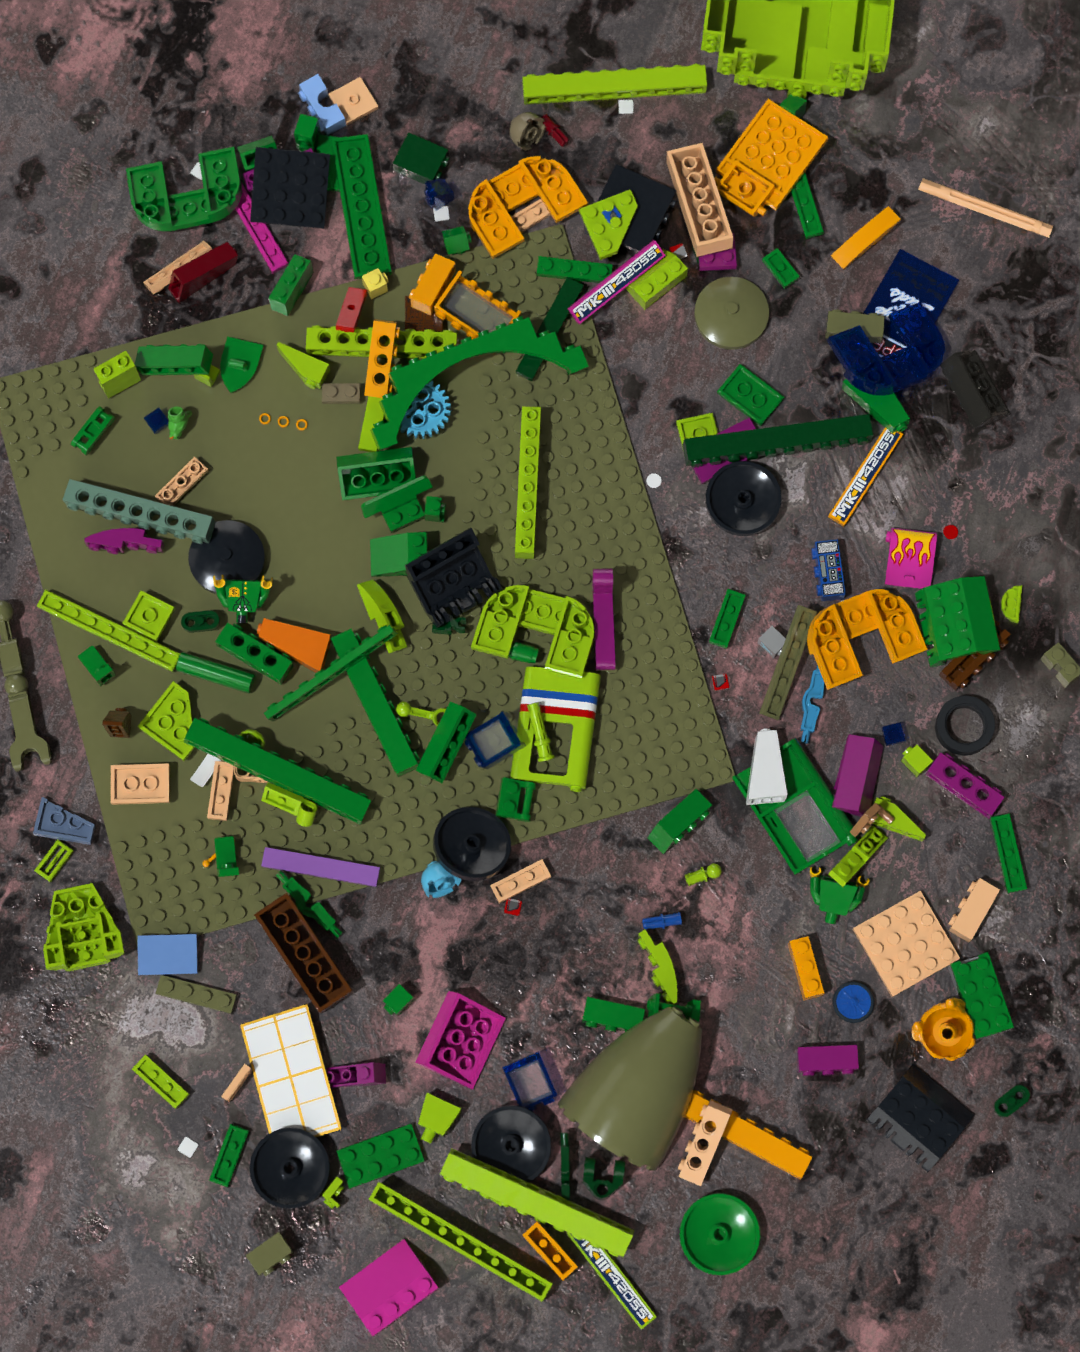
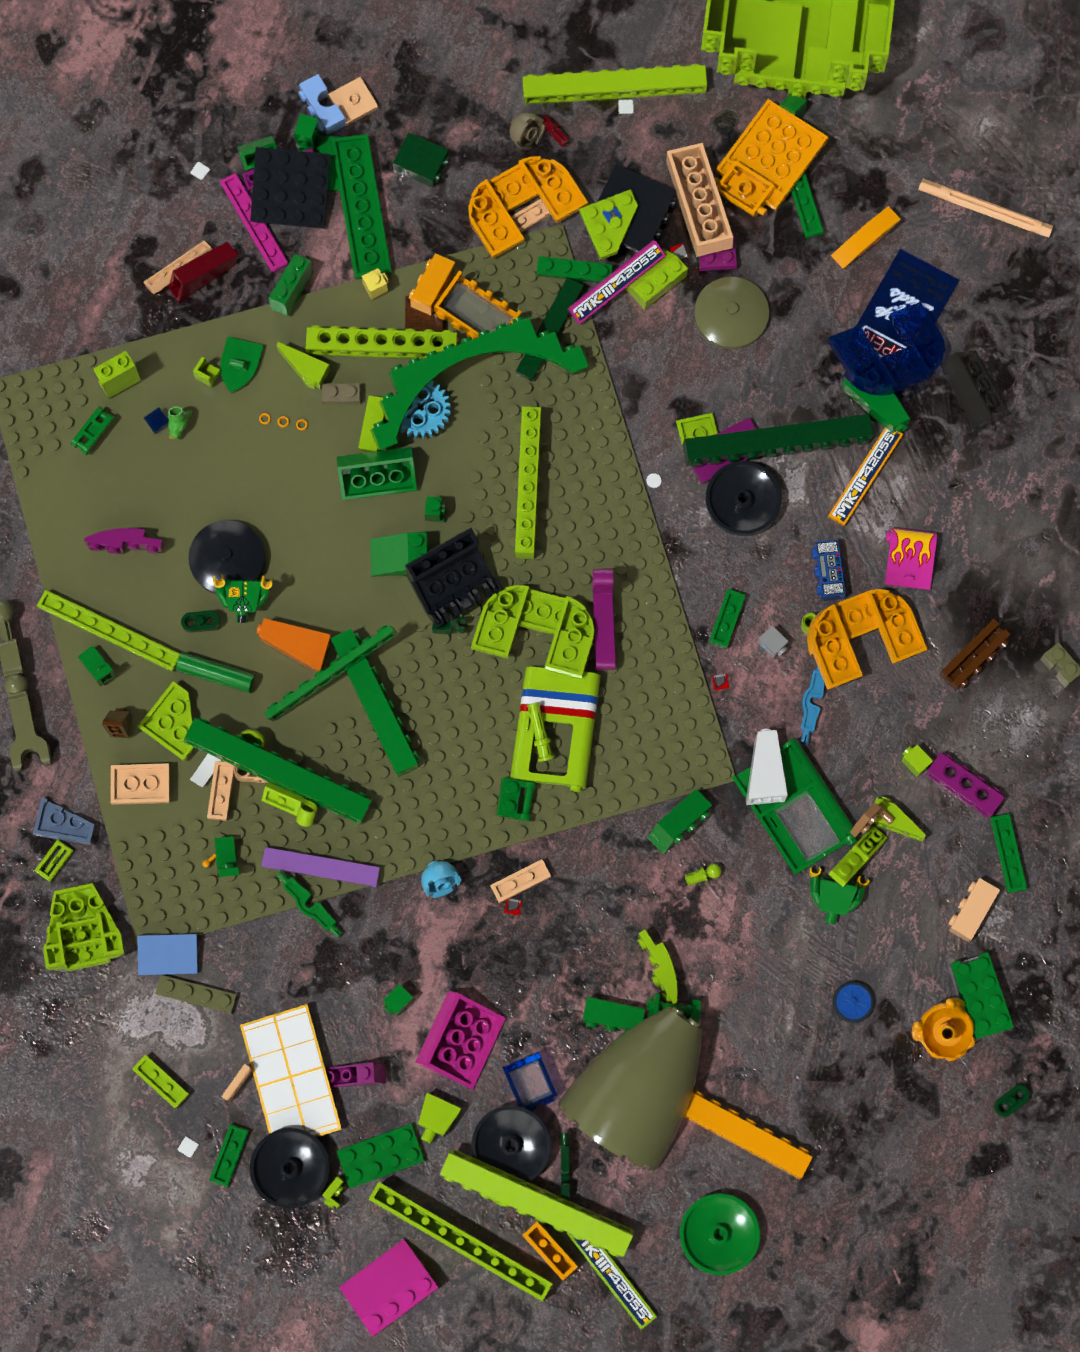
(77, 490): sand green brick -> none
(148, 616): lime plate -> none
(174, 360): green brick -> none
(187, 209): green plate -> none
(190, 473): light nougat tile -> none
(269, 1254): olive brick -> none
(276, 672): green brick -> none
(303, 953): reddish brown brick -> none
(351, 309): red tile -> none
(373, 387): light orange brick -> none
(383, 611): lime slope -> none
(399, 505): green plate -> none
(404, 709): lime piece -> none
(438, 193): clear blue slope -> none
(441, 214): white sticker -> none
(446, 742): green brick -> none
(456, 240): green brick -> none
(471, 843): black dish -> none
(493, 741): window -> none
(523, 653): green piece -> none
(618, 1176): dark green piece -> none
(662, 921): blue axle -> none
(696, 1172): light nougat brick -> none
(750, 395): green tile -> none
(780, 268): green plate -> none
(787, 663): olive plate -> none
(805, 968): light orange brick -> none
(827, 1059): magenta brick -> none
(841, 321): olive brick -> none
(857, 775): magenta slope -> none
(893, 734): clear blue plate -> none
(906, 943): light nougat plate -> none
(921, 1116): black slope -> none
(950, 532): red sticker -> none
(957, 619): green slope -> none
(977, 706): black tyre -> none
(1011, 603): lime tile -> none

